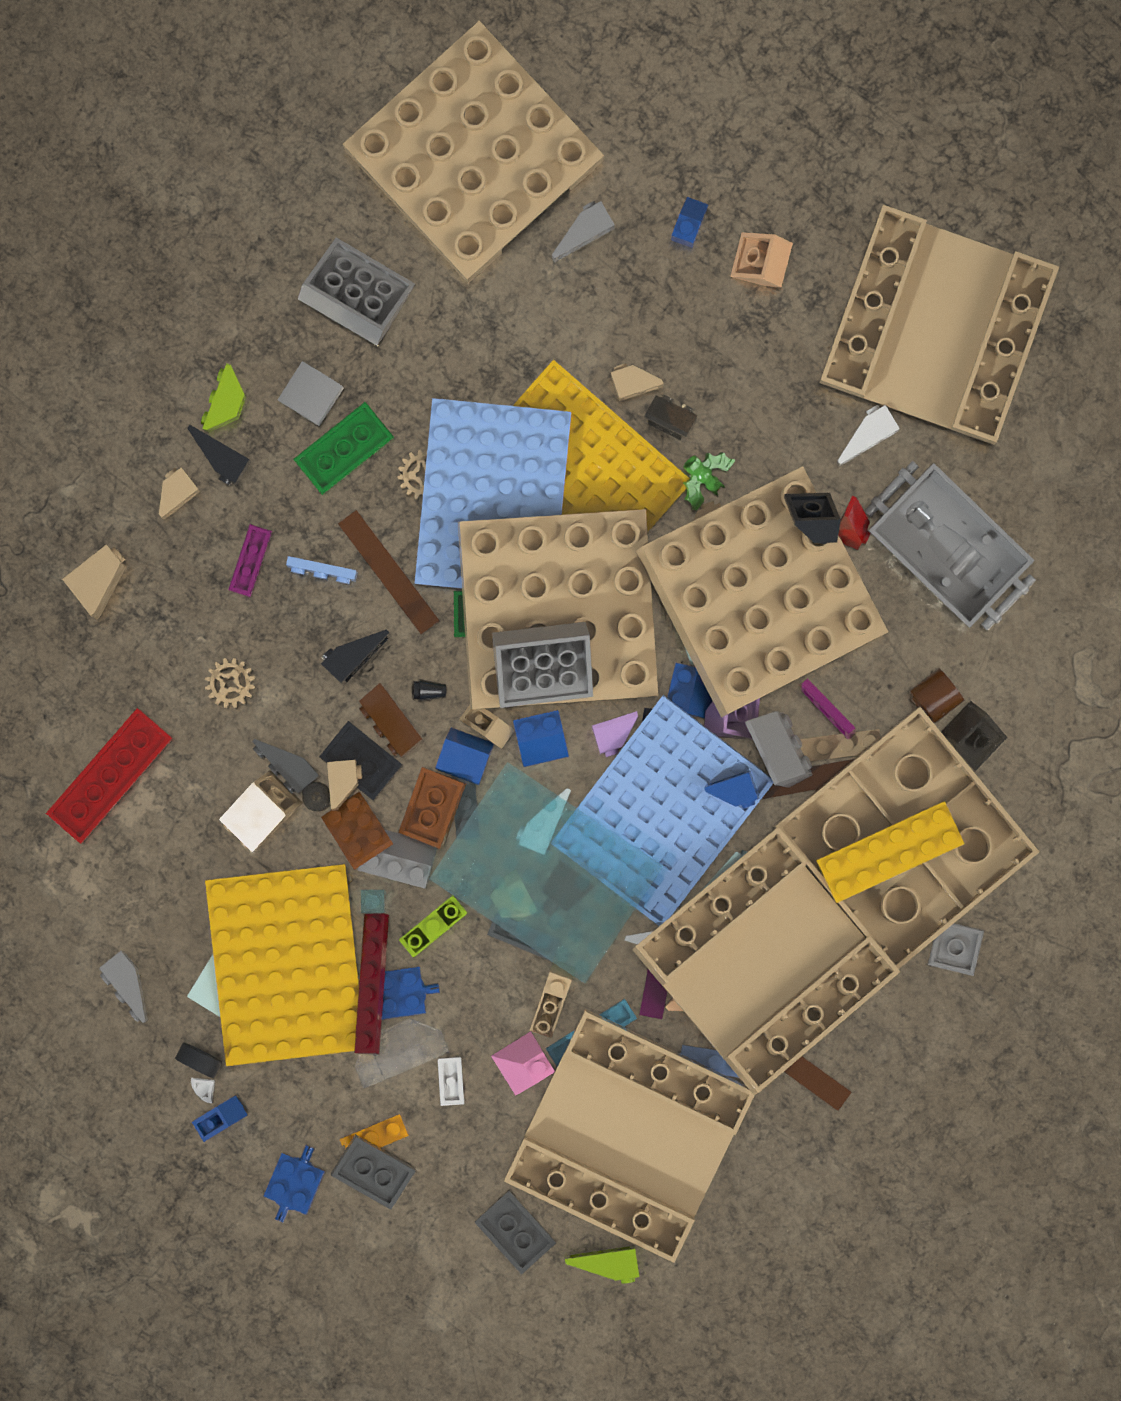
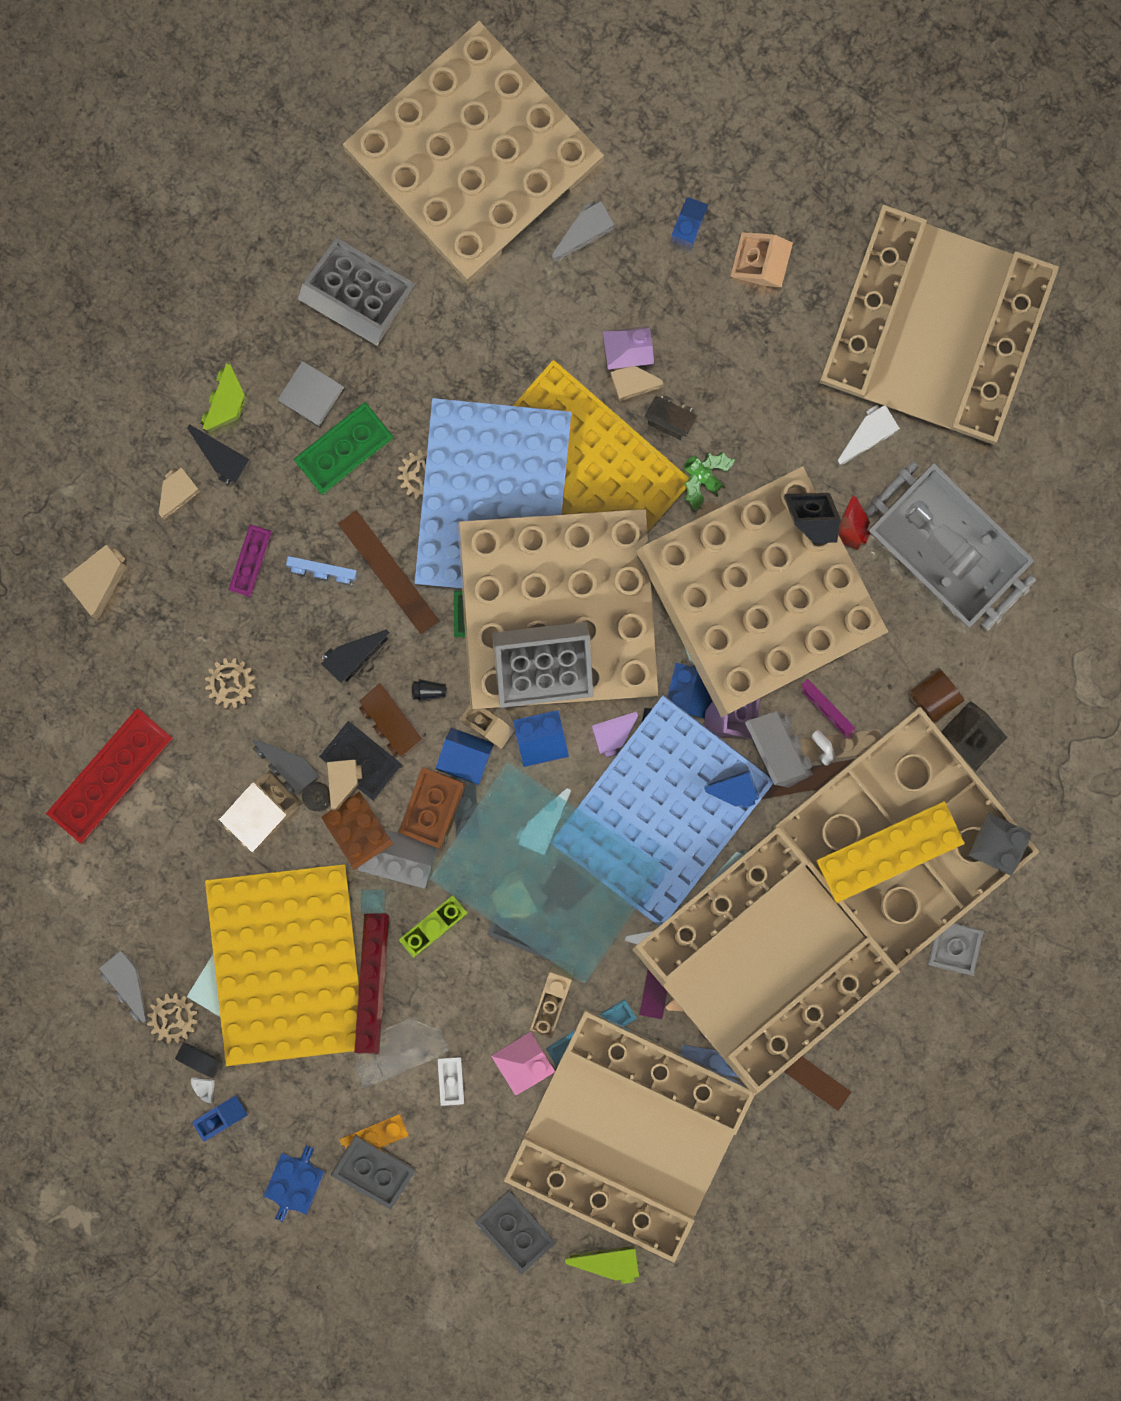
(163, 1012): none -> tan gear
(405, 993): blue plate -> none
(628, 347): none -> lavender slope
(823, 742): none -> white arm
(1000, 844): none -> dark grey slope

